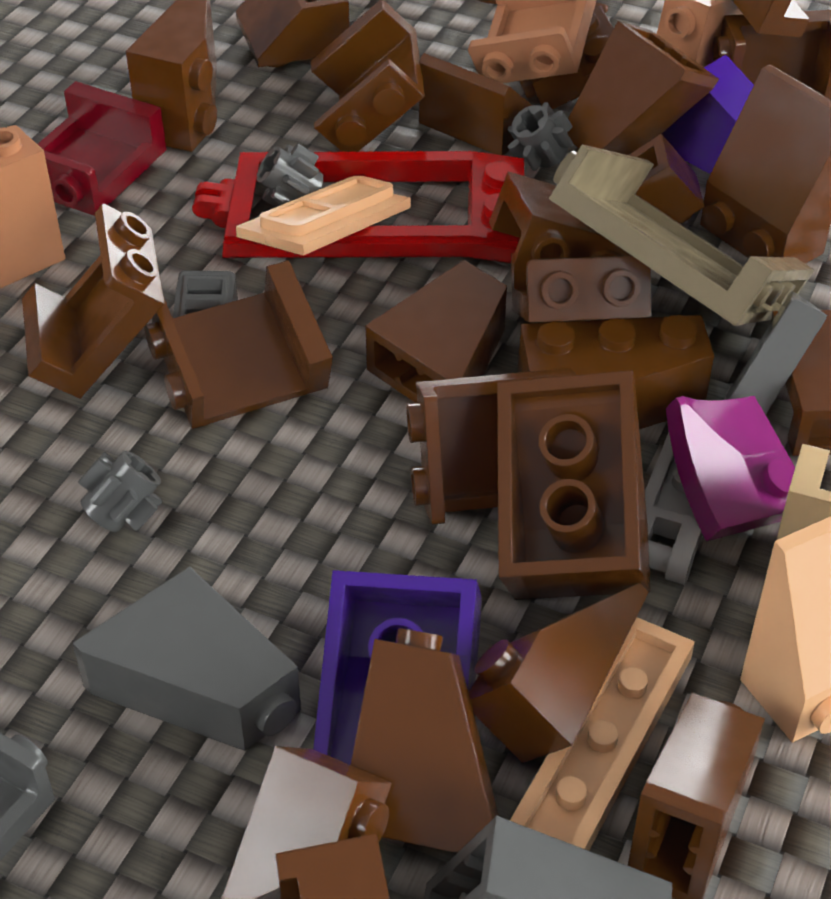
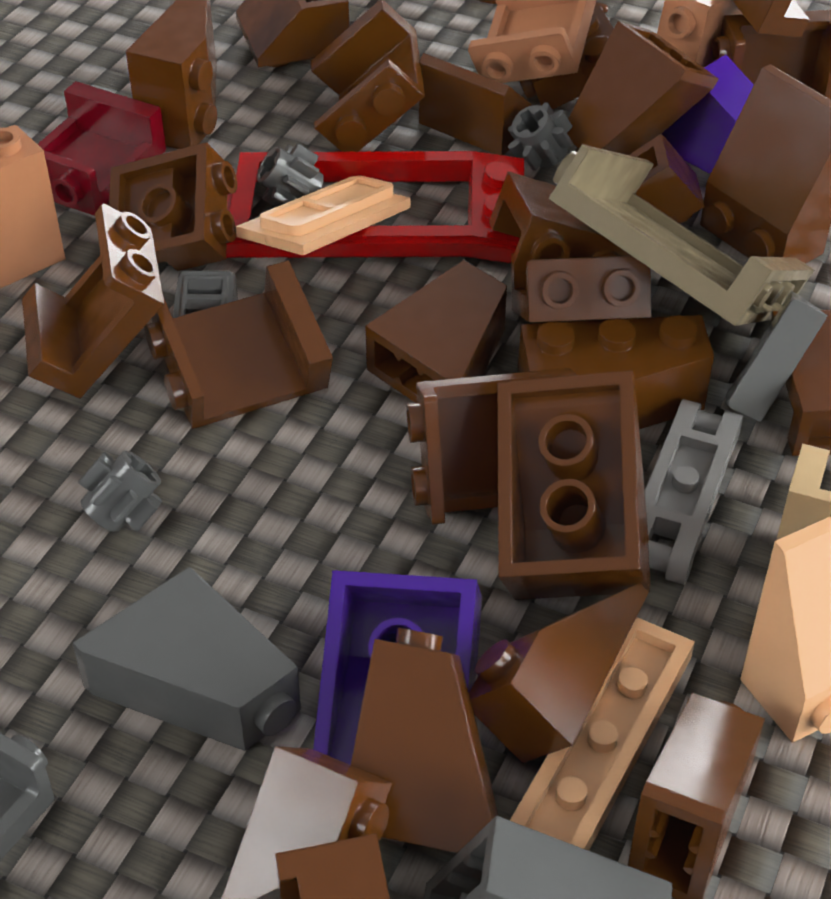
(181, 201): none -> reddish brown plate
(729, 464): magenta plate -> none

